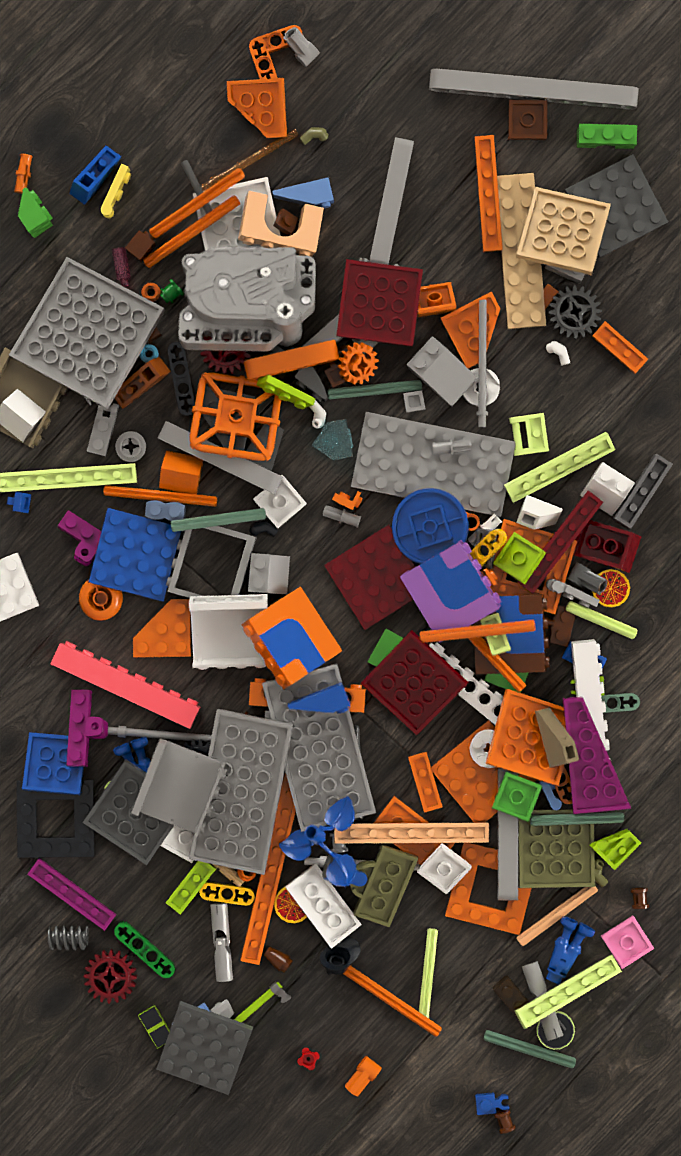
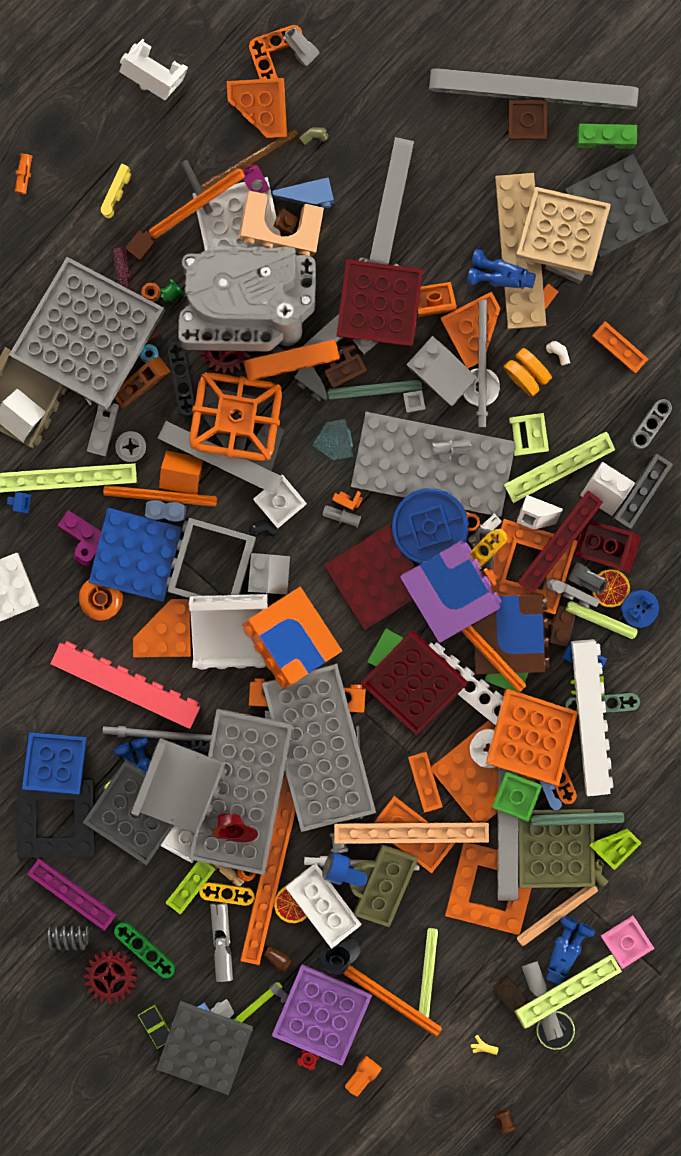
(34, 217): bright green slope -> none
(82, 728): magenta plate -> none
(94, 174): blue slope -> none
(149, 73): none -> white piece
(191, 231): orange axle -> none
(218, 519): sand green axle -> none
(233, 828): none -> dark red piece
(253, 173): none -> magenta bracket
(285, 392): lime plate -> none
(298, 844): blue plant -> none
(319, 415): white arm -> none
(322, 1014): none -> medium lavender plate
(325, 700): blue slope -> none
(358, 363): orange gear -> none
(444, 868): white plate -> none
(477, 631): orange axle -> none
(483, 1047): none -> light yellow bar
(487, 1103): blue plate -> none
(488, 193): orange plate -> none
(497, 643): yellowish green plate -> none
(505, 273): none -> blue piece
(519, 558): lime plate -> none
(527, 372): none -> light orange wheel
(529, 1049): sand green axle -> none
(557, 742): dark tan slope -> none
(572, 303): dark grey gear -> none
(593, 775): magenta wing -> none
(639, 898): reddish brown bush -> none
(646, 602): none -> blue plate
(659, 419): none -> light grey beam

